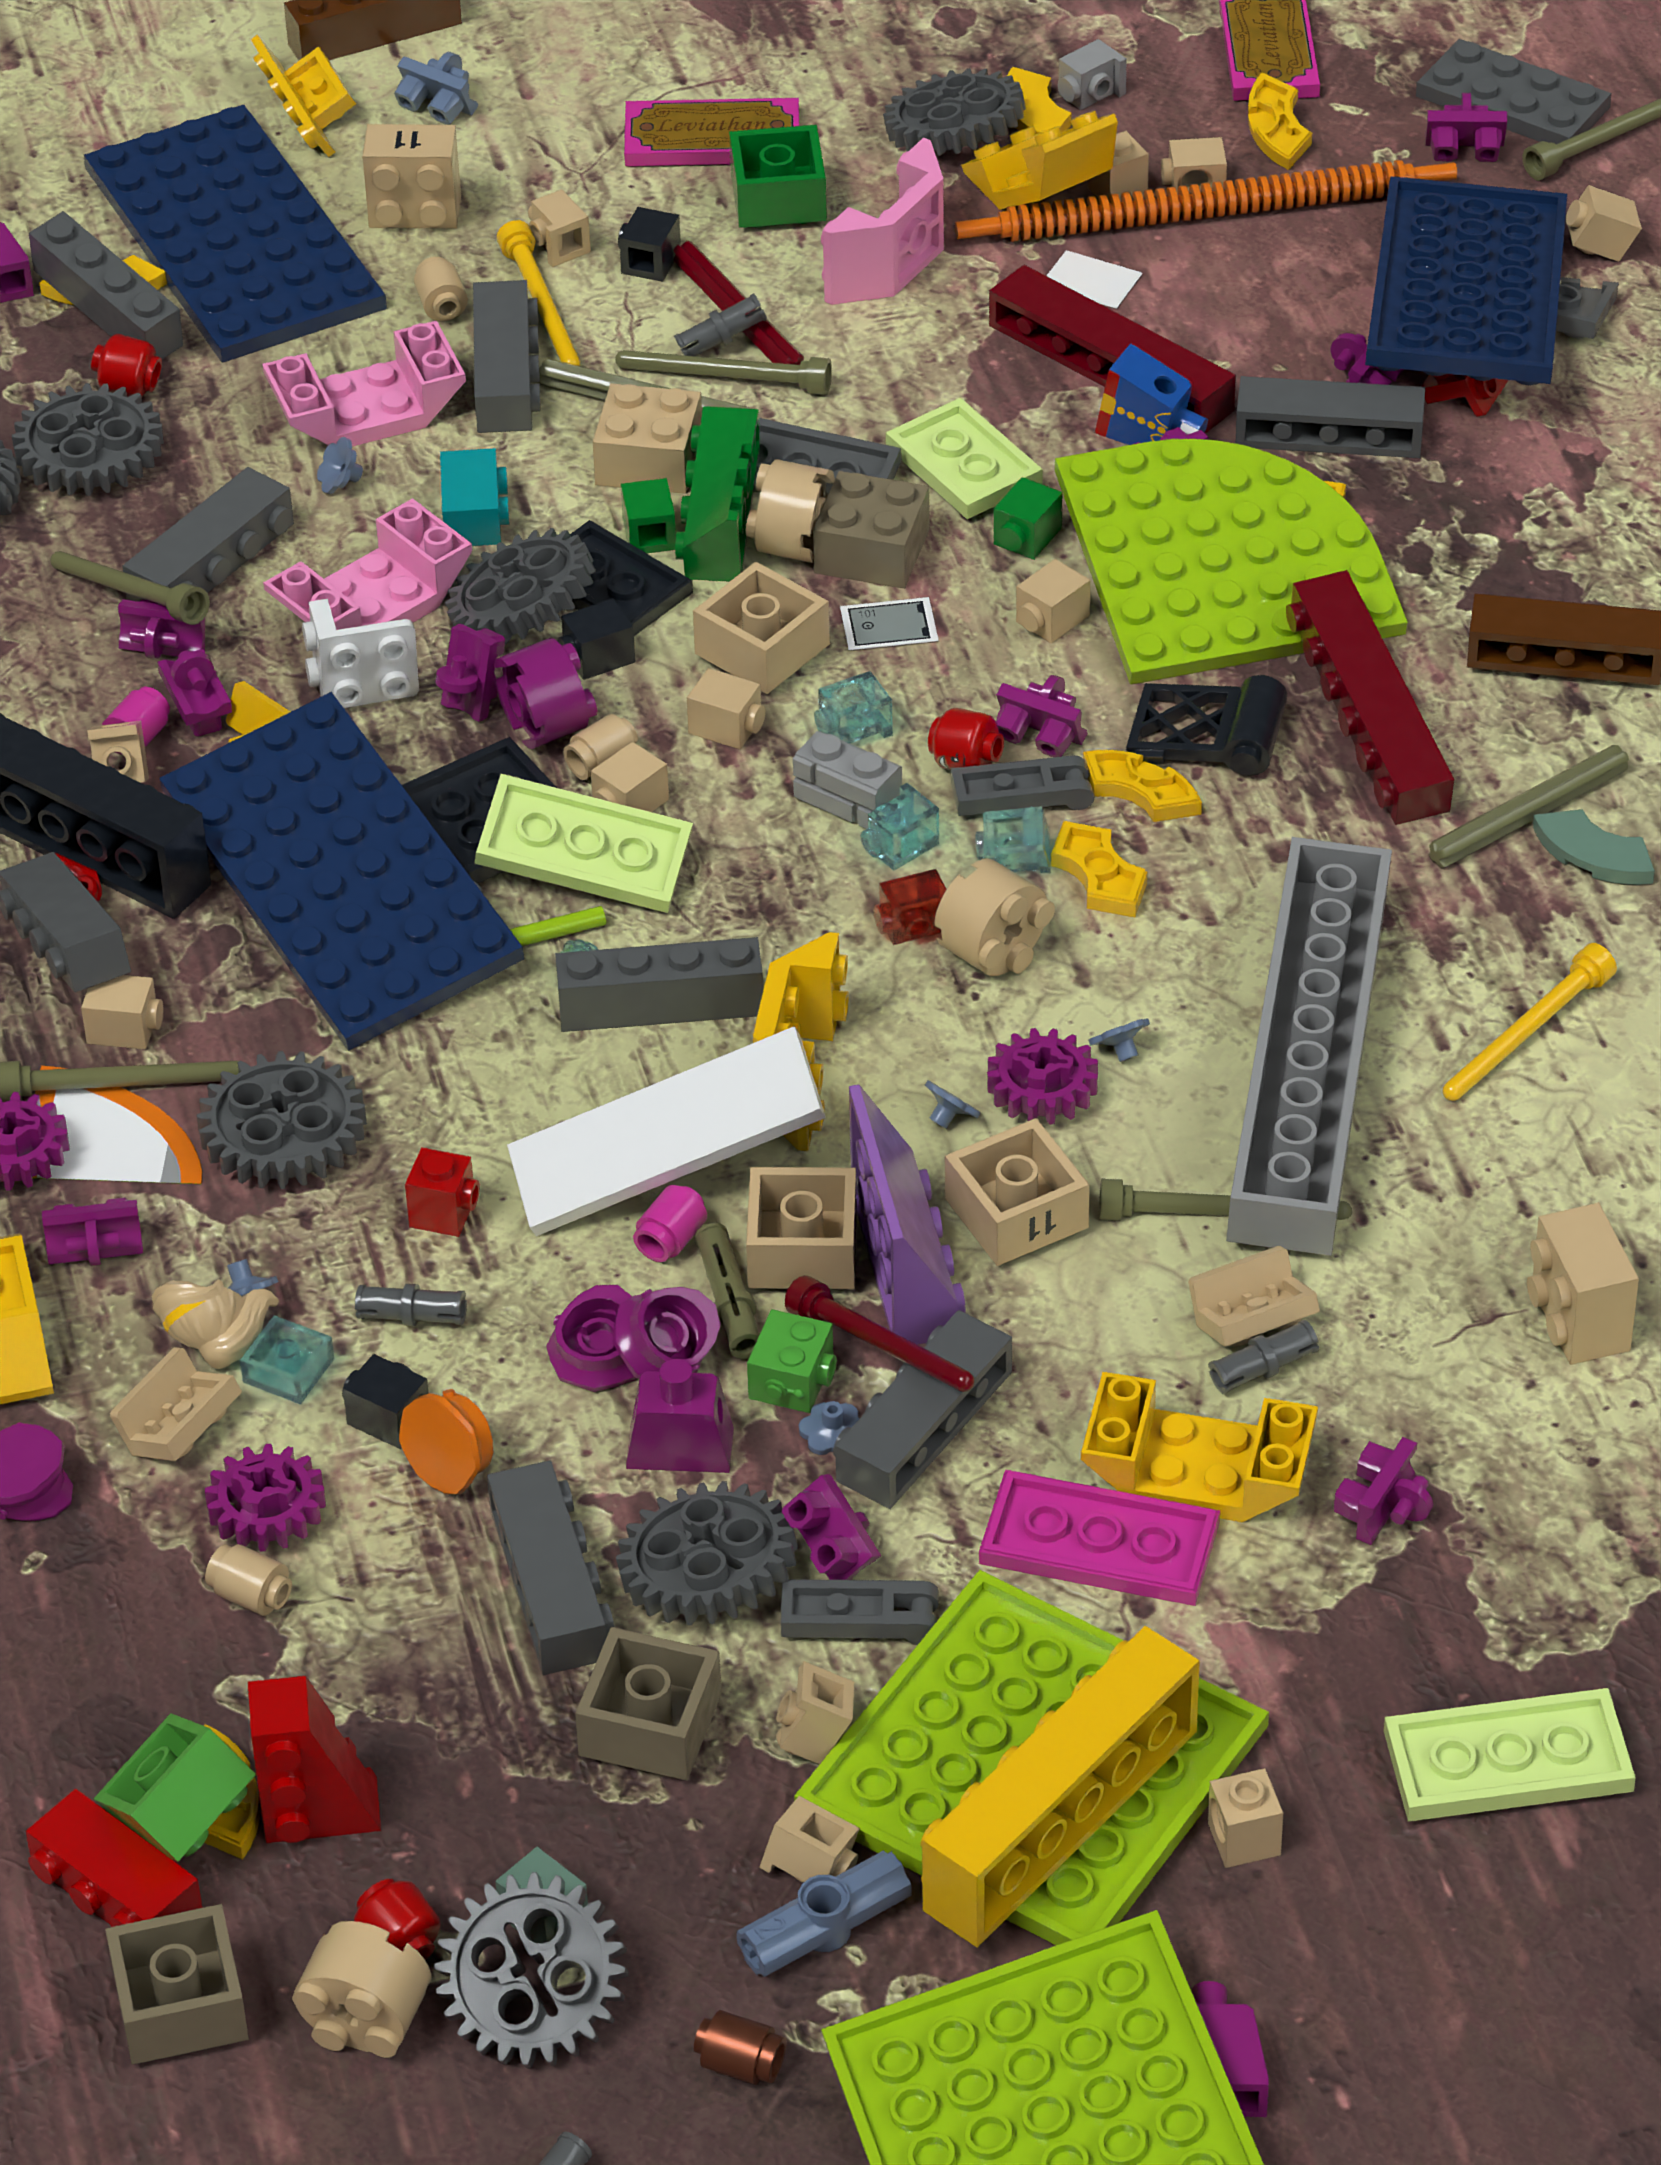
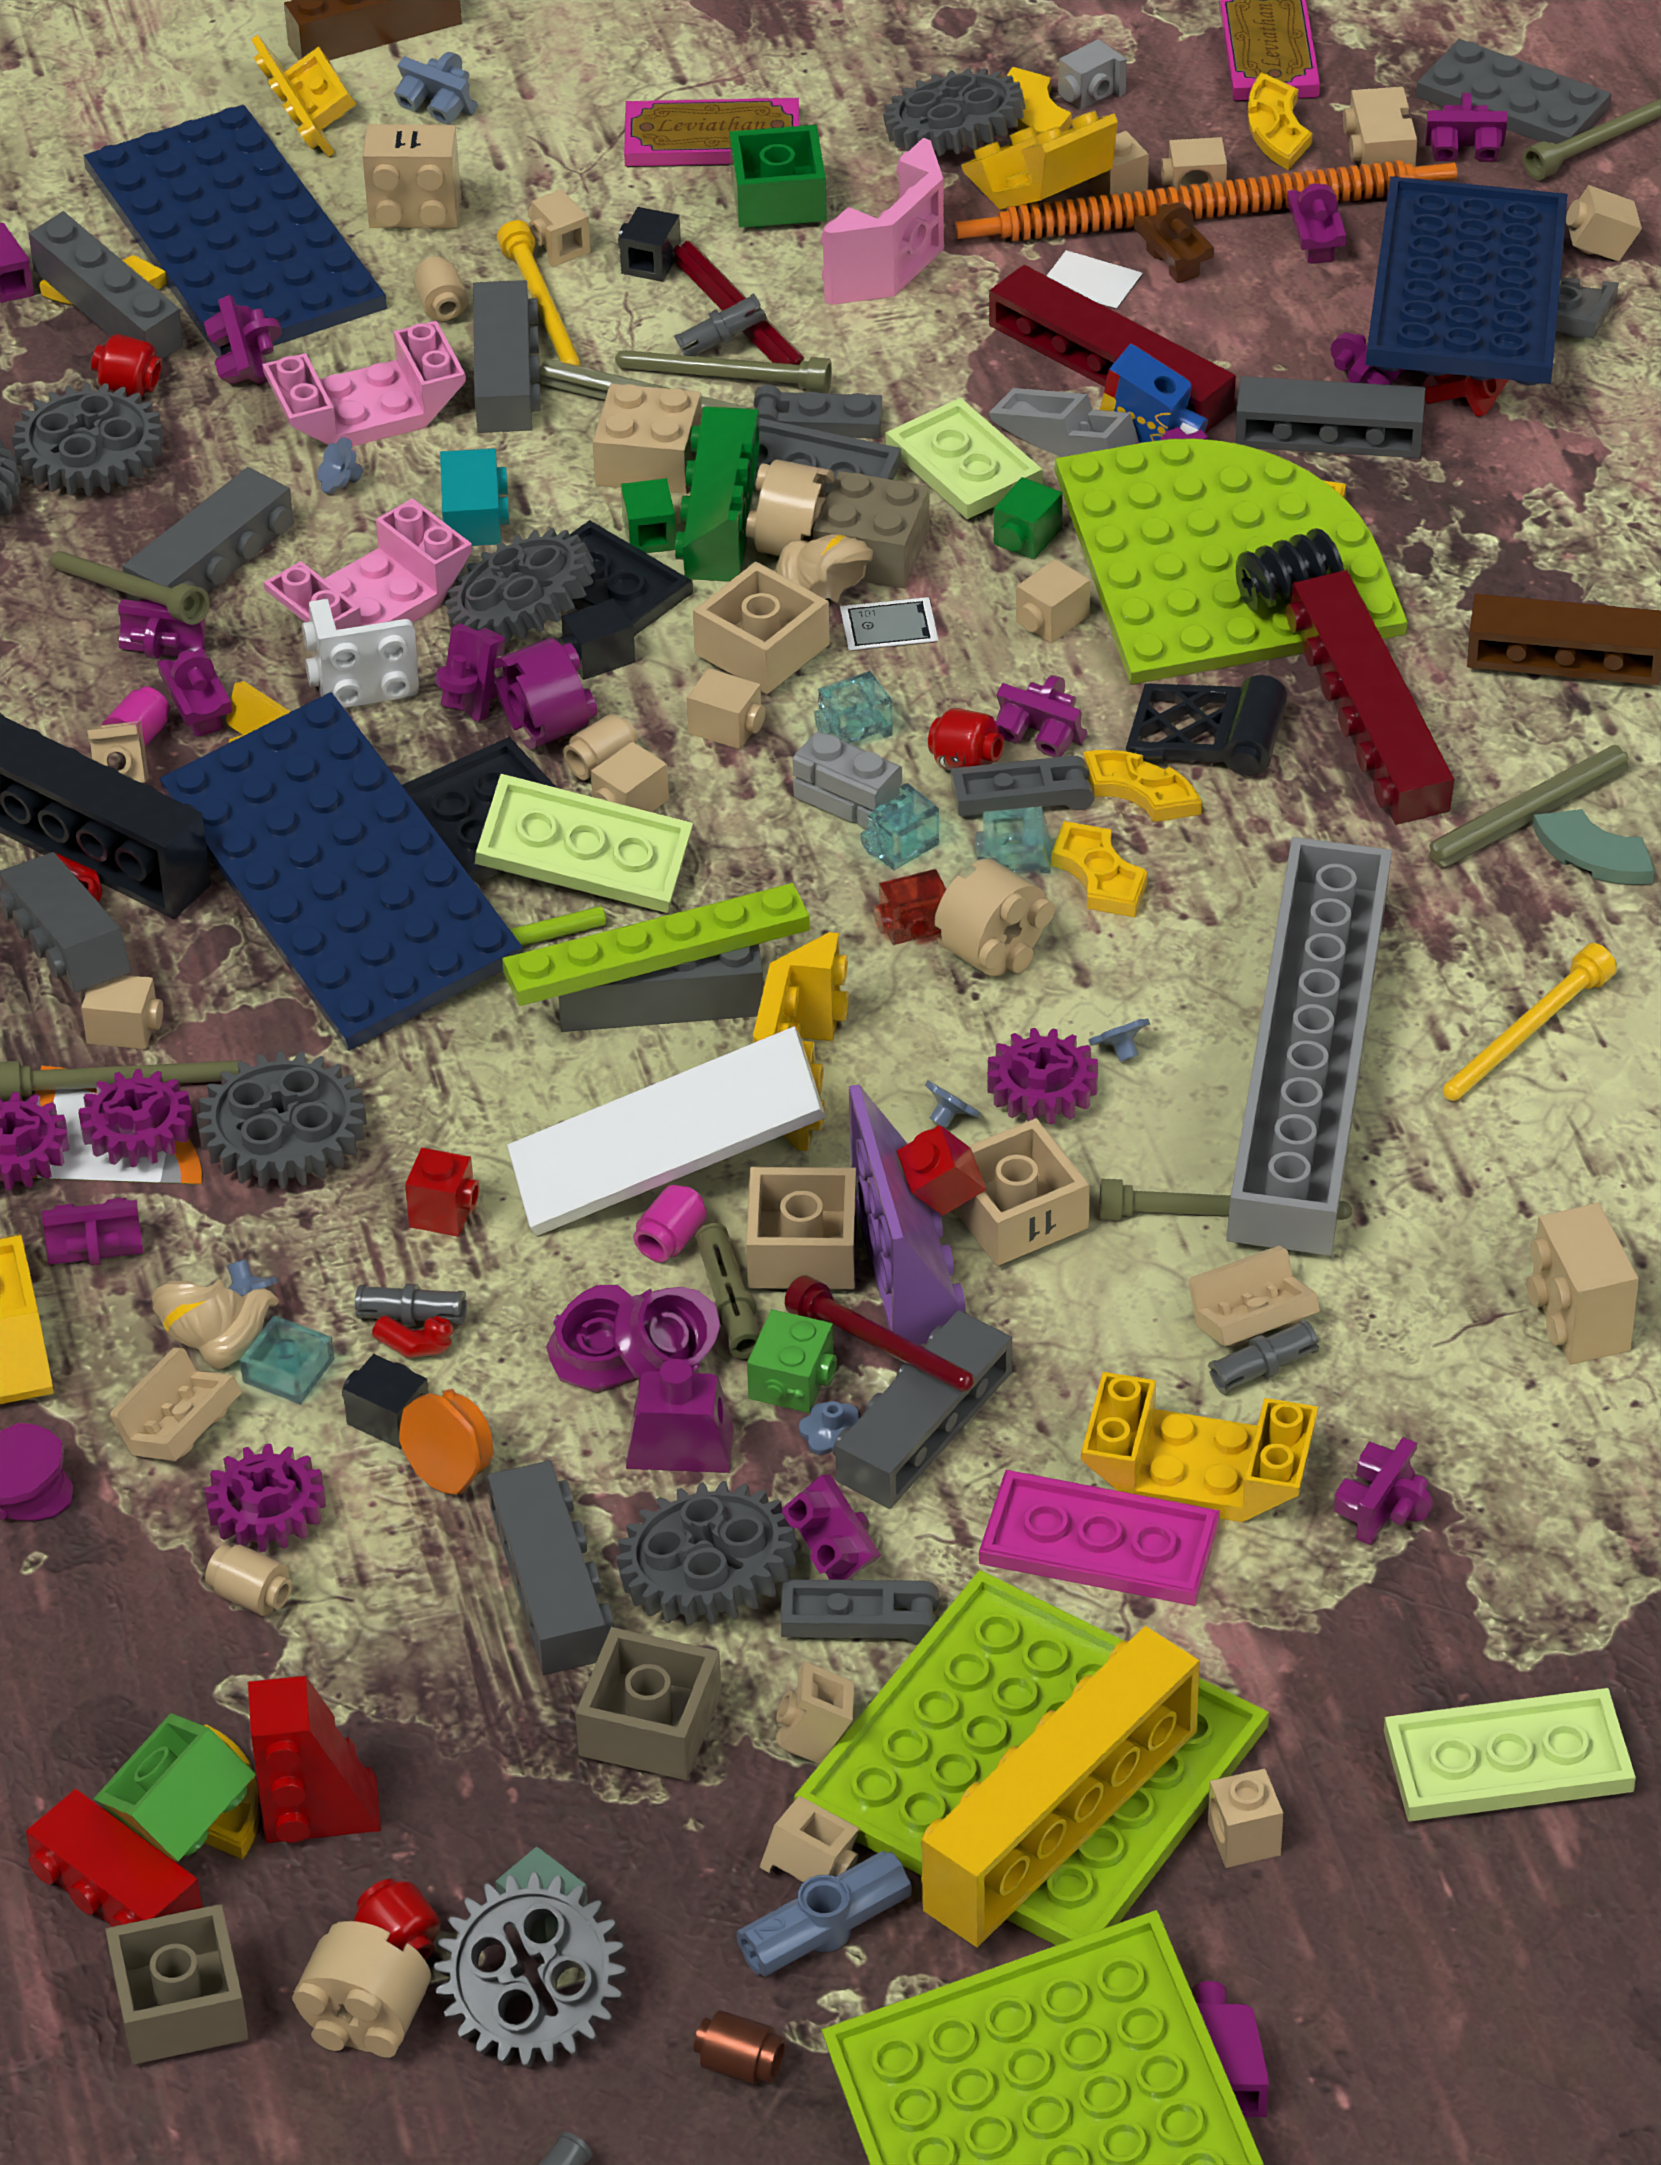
(135, 1117): none -> magenta gear
(249, 339): none -> magenta hips
(414, 1343): none -> red arm
(656, 944): none -> lime plate
(825, 564): none -> tan hair
(839, 414): none -> dark grey plate
(941, 1170): none -> red brick
(1062, 422): none -> light grey slope
(1175, 240): none -> reddish brown hips
(1284, 564): none -> black piece
(1317, 222): none -> magenta hips
(1379, 126): none -> tan brick

